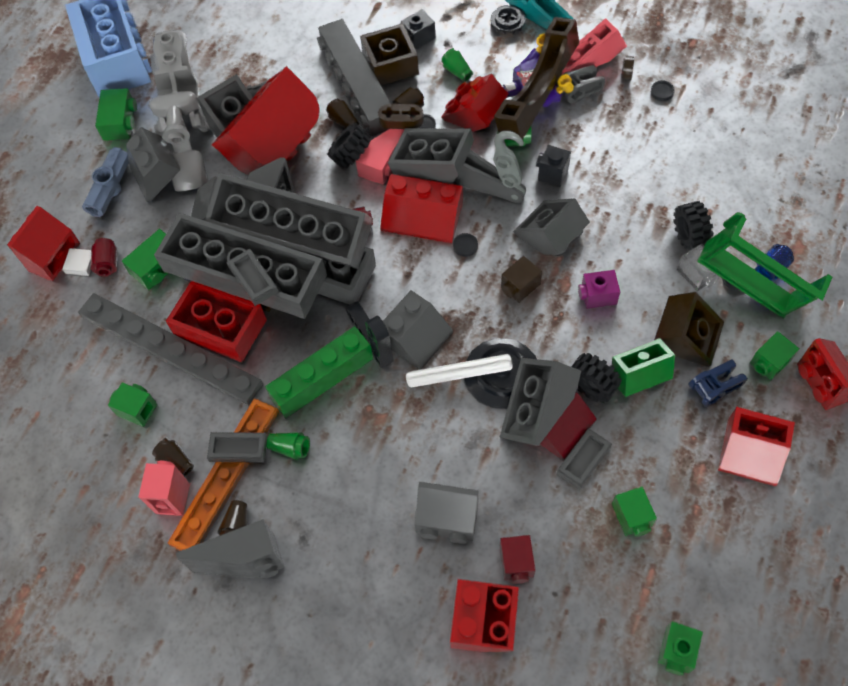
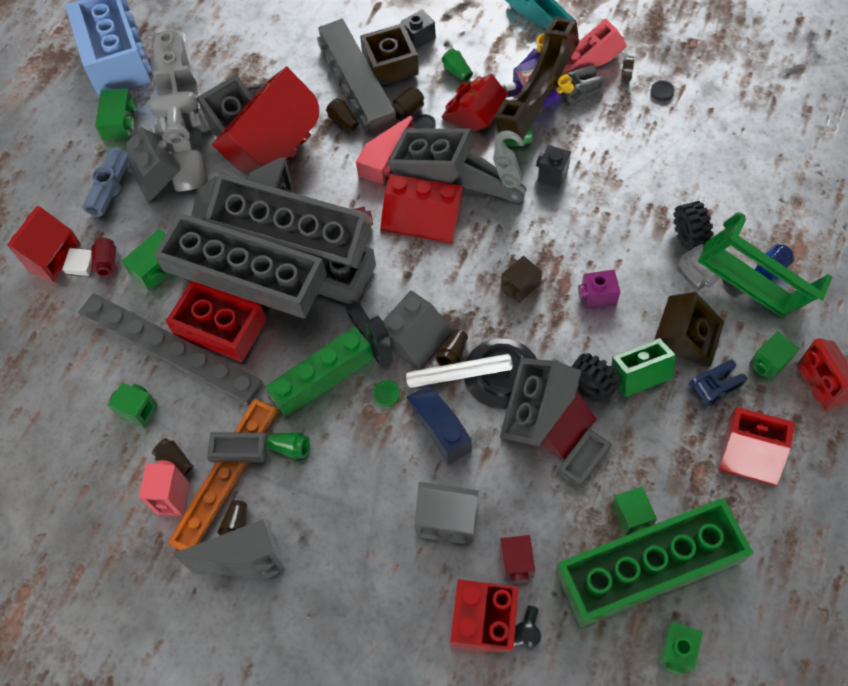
(252, 277): dark grey tile -> none
(349, 146): black tyre -> none
(386, 393): none -> green piece
(400, 116): dark brown beam -> none
(441, 424): none -> dark blue slope
(452, 349): none -> dark brown cone
(465, 245): black piece -> none
(500, 15): black gear -> none
(526, 631): none -> black animal
(553, 226): dark grey slope -> none
(652, 562): none -> green brick

